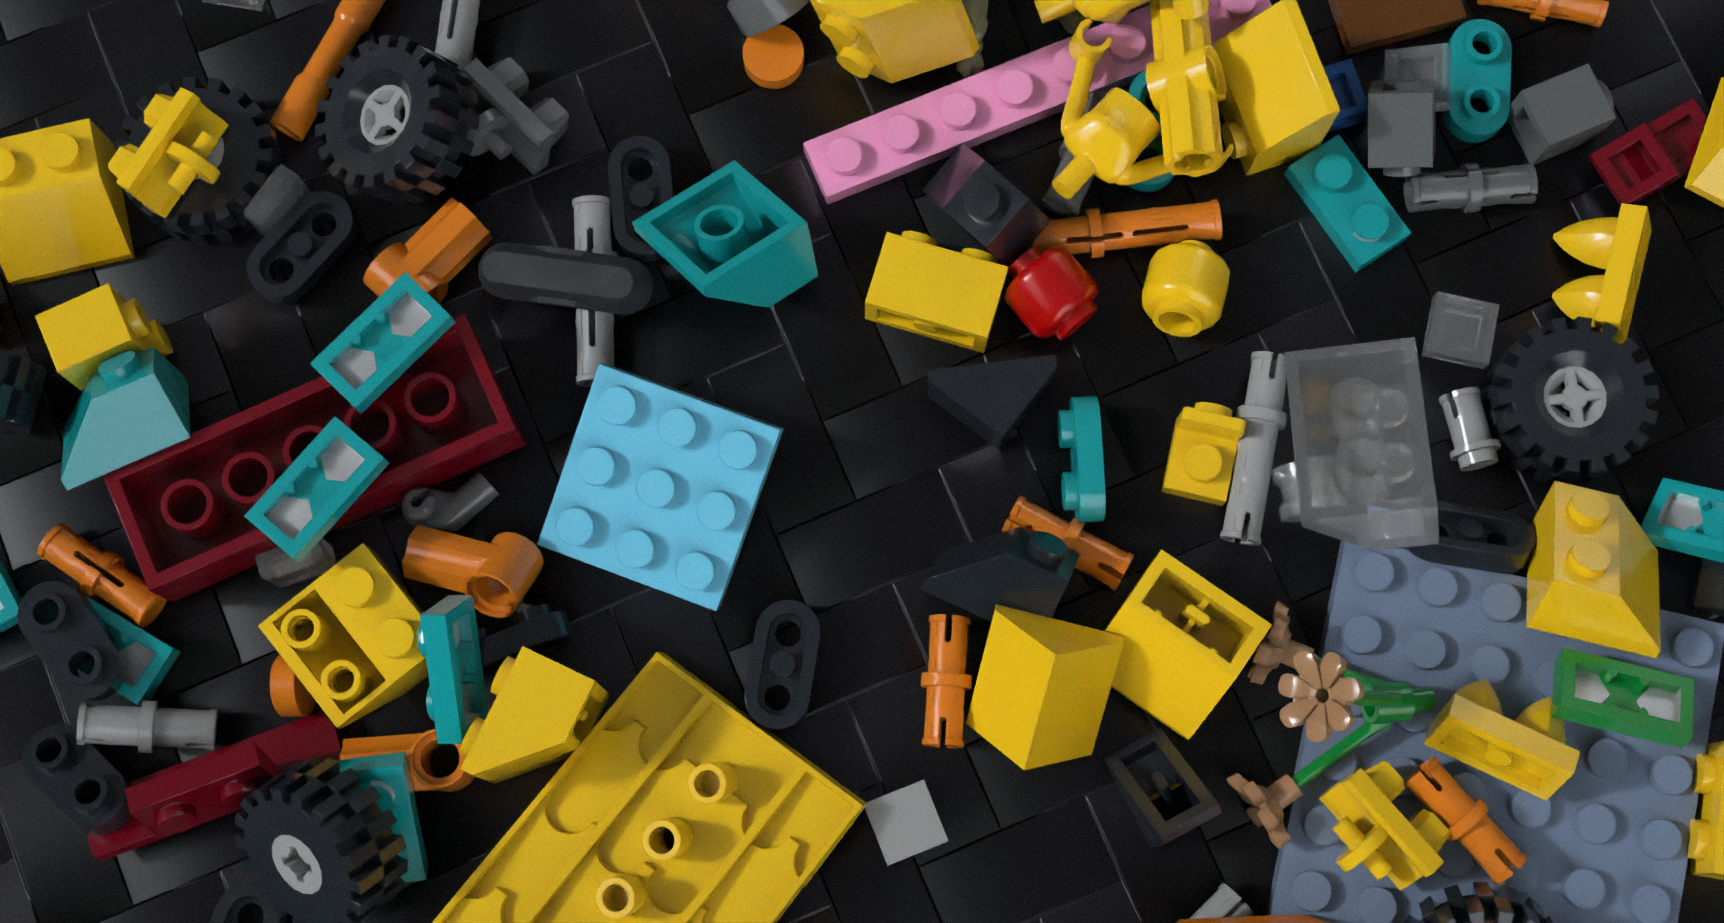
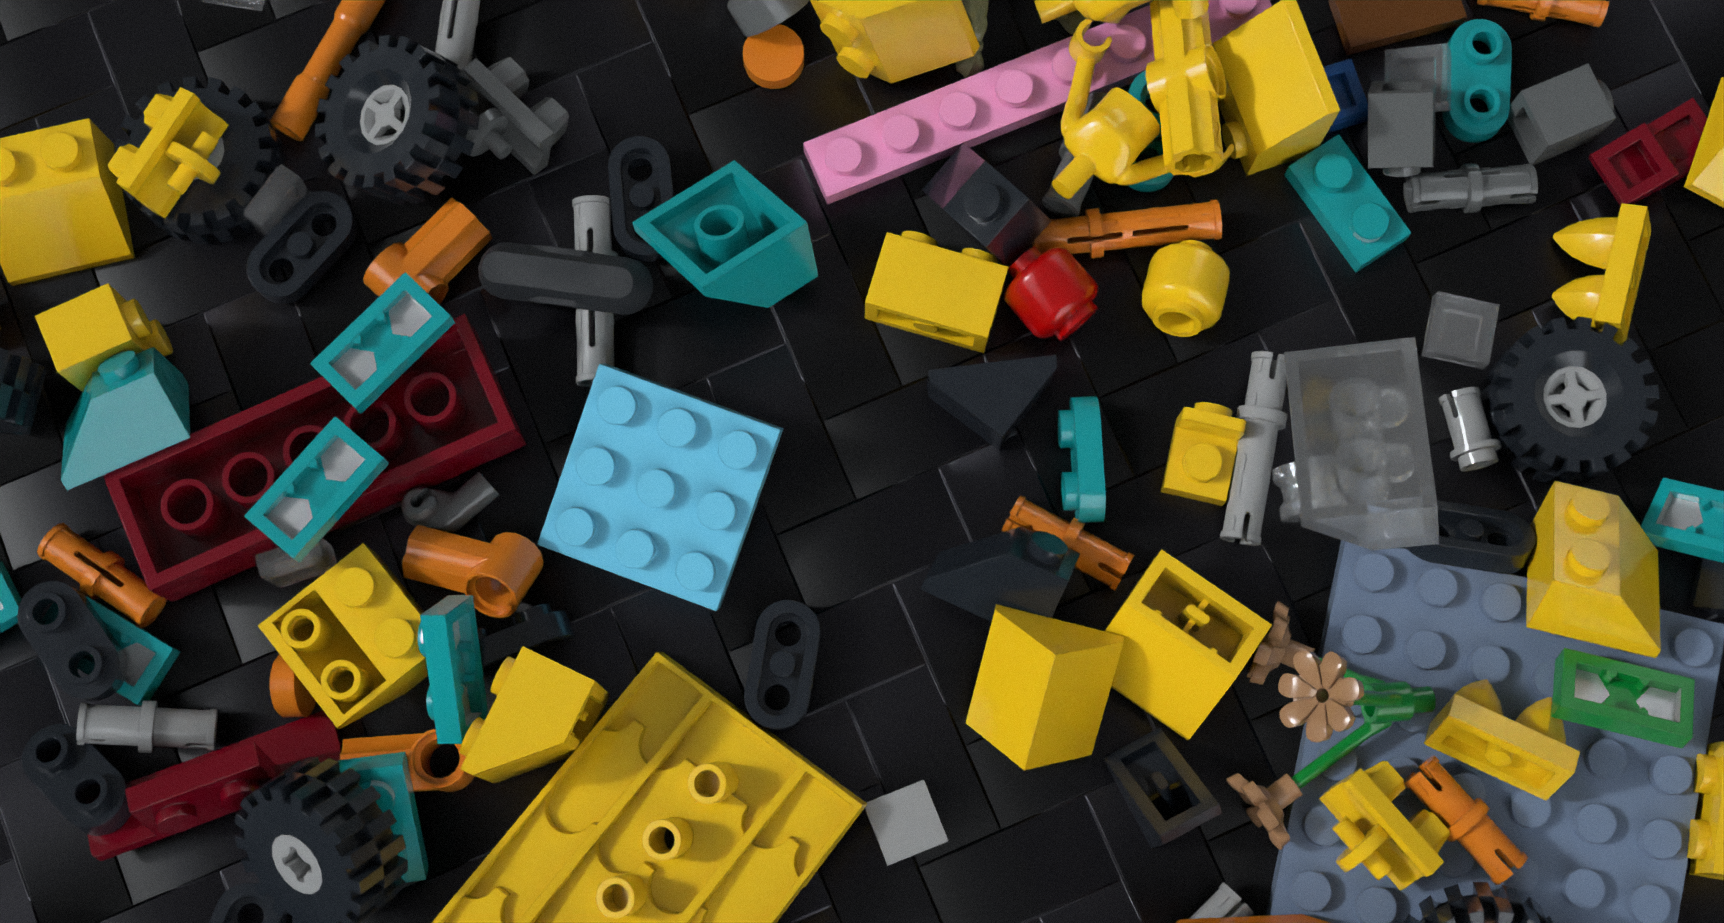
(946, 681): orange pin -> none

